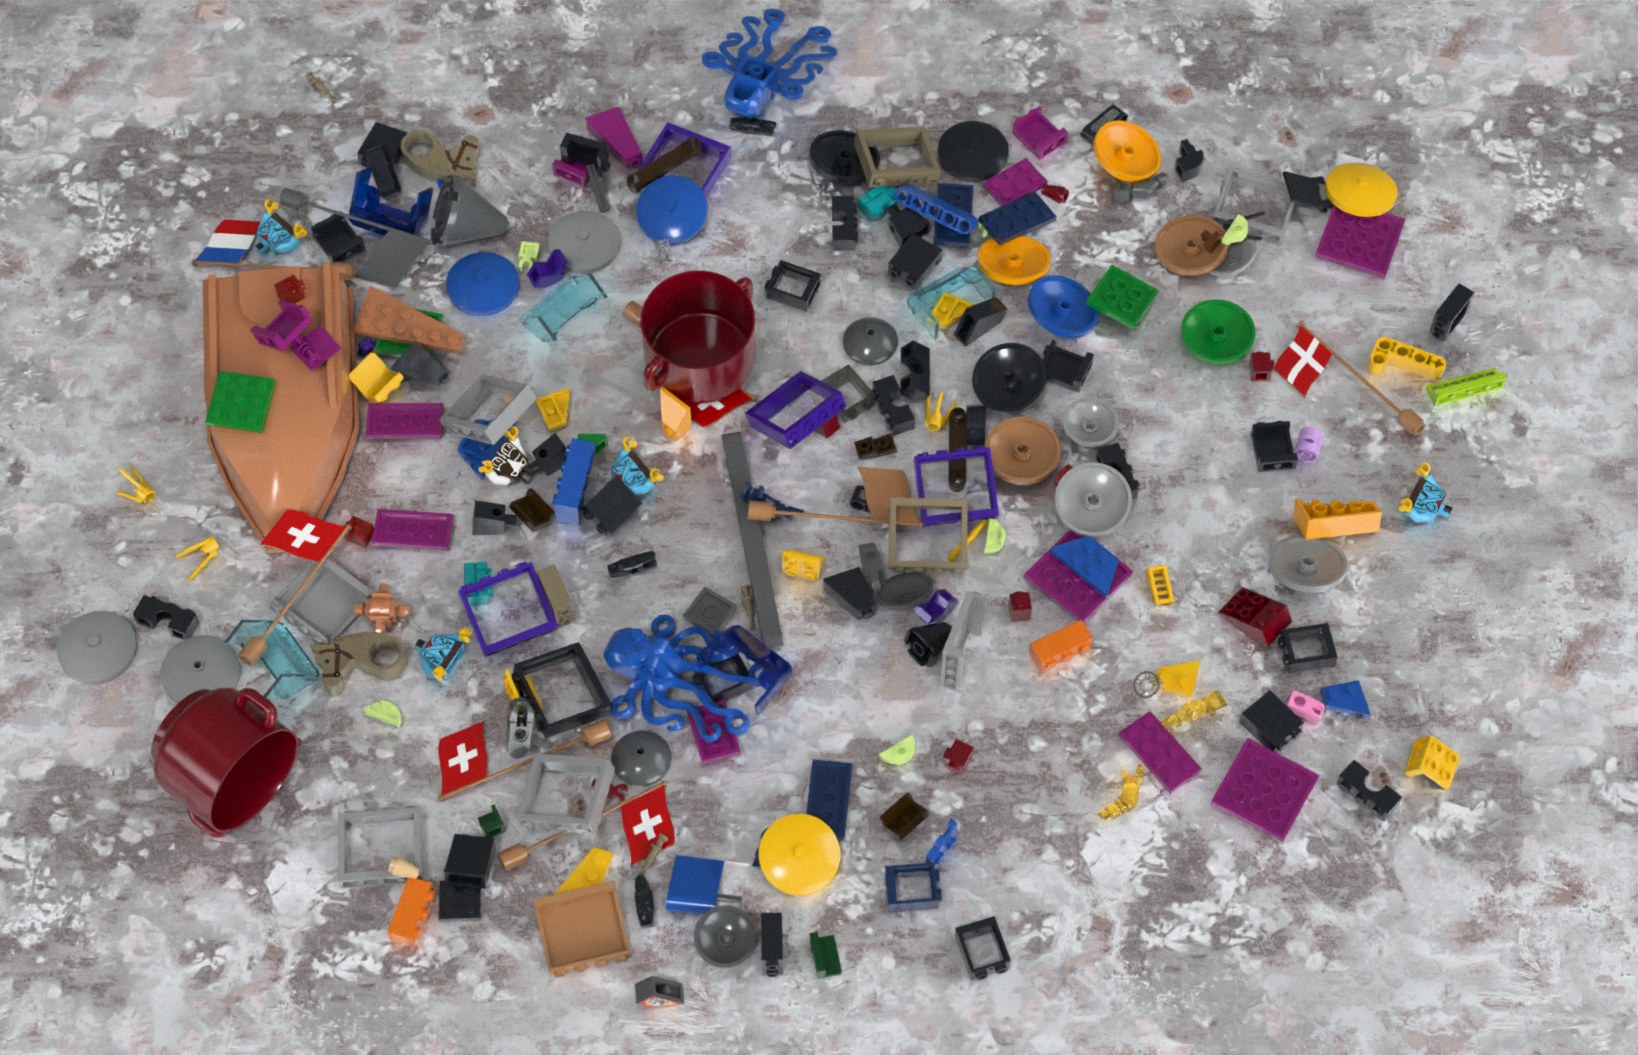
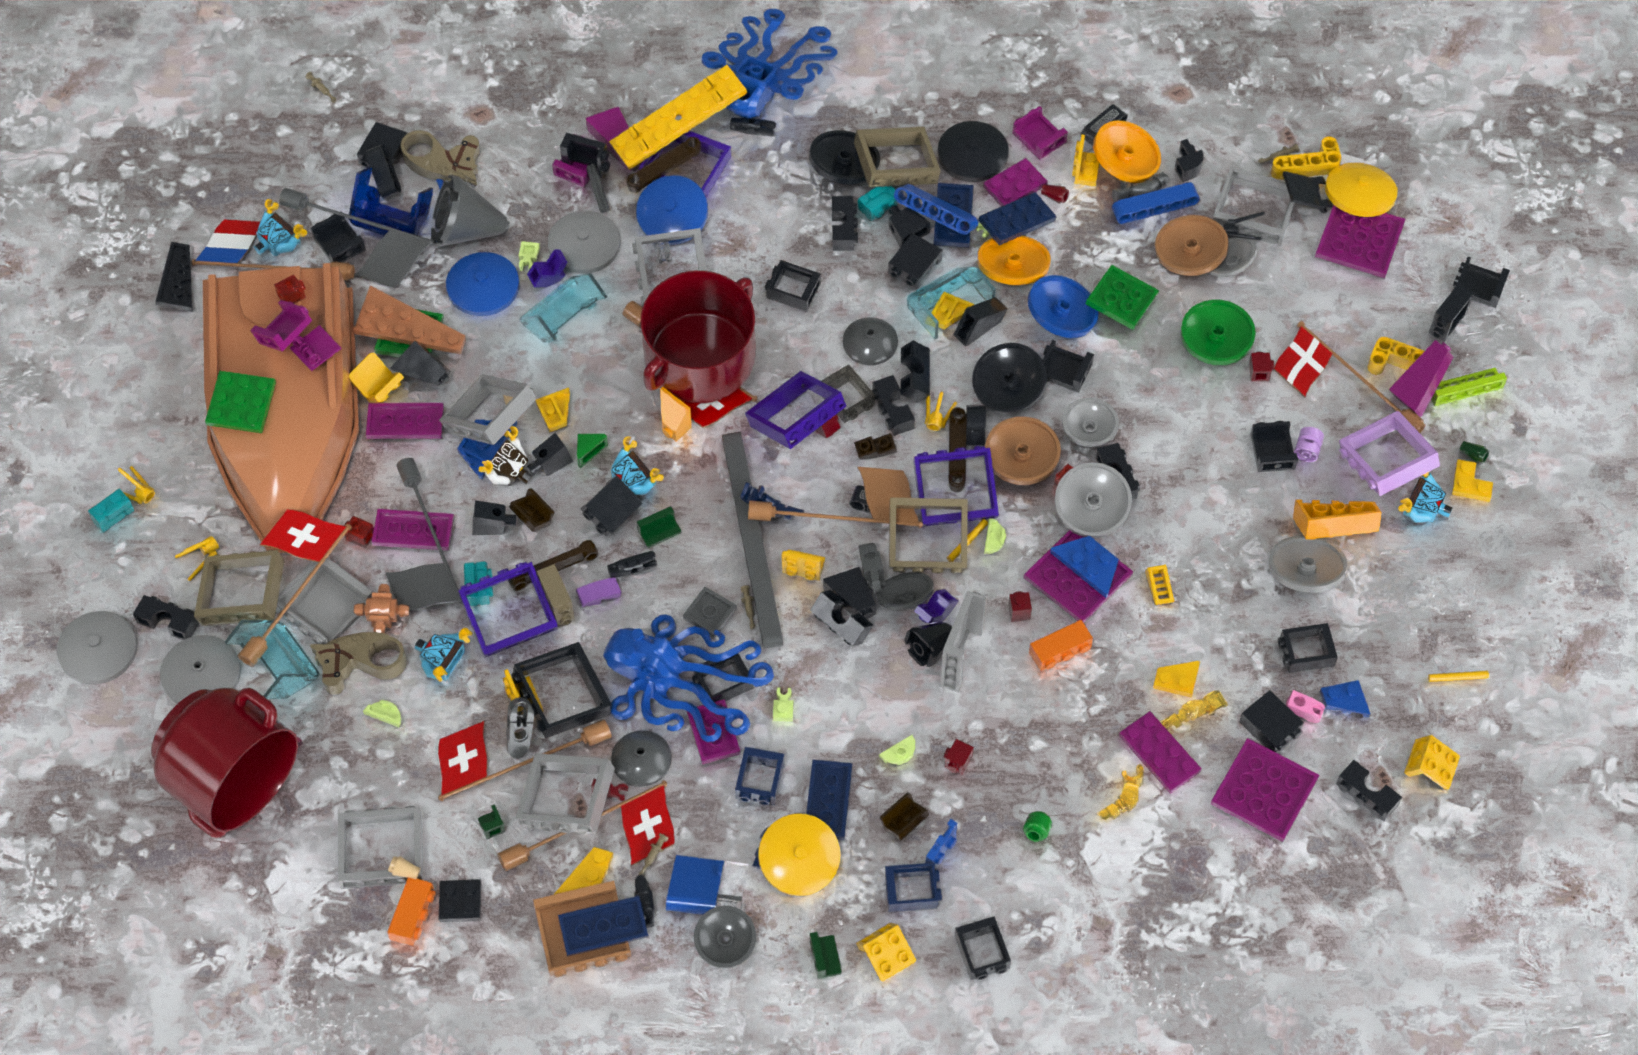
(111, 510): none -> teal brick
(176, 279): none -> black wing
(235, 614): none -> dark tan window
(365, 346): dark purple plate -> none
(428, 583): none -> dark grey flag
(469, 861): black brick -> none
(573, 481): blue wedge -> none
(585, 552): none -> dark brown piece
(597, 591): none -> medium lavender slope
(603, 926): none -> dark blue plate
(640, 264): none -> light grey window
(658, 527): none -> dark green panel
(658, 992): dark grey slope -> none
(661, 126): none -> yellow piece
(762, 758): none -> dark blue window
(771, 944): black window -> none
(775, 669): clear blue windscreen -> none
(783, 707): none -> yellowish green plate
(828, 610): none -> arch
(887, 951): none -> yellow bracket
(1037, 826): none -> green head
(1085, 165): none -> yellow bracket
(1146, 678): clear wheel -> none
(1155, 203): none -> blue beam
(1211, 240): reddish brown tile -> none
(1236, 232): yellowish green plate -> none
(1256, 616): dark red slope -> none
(1286, 151): none -> dark tan piece
(1309, 163): none -> yellow beam
(1396, 421): none -> lavender window
(1422, 378): none -> magenta slope
(1458, 676): none -> yellow bar
(1465, 484): none -> yellow plate
(1474, 451): none -> dark green cone
(1484, 282): none -> black panel

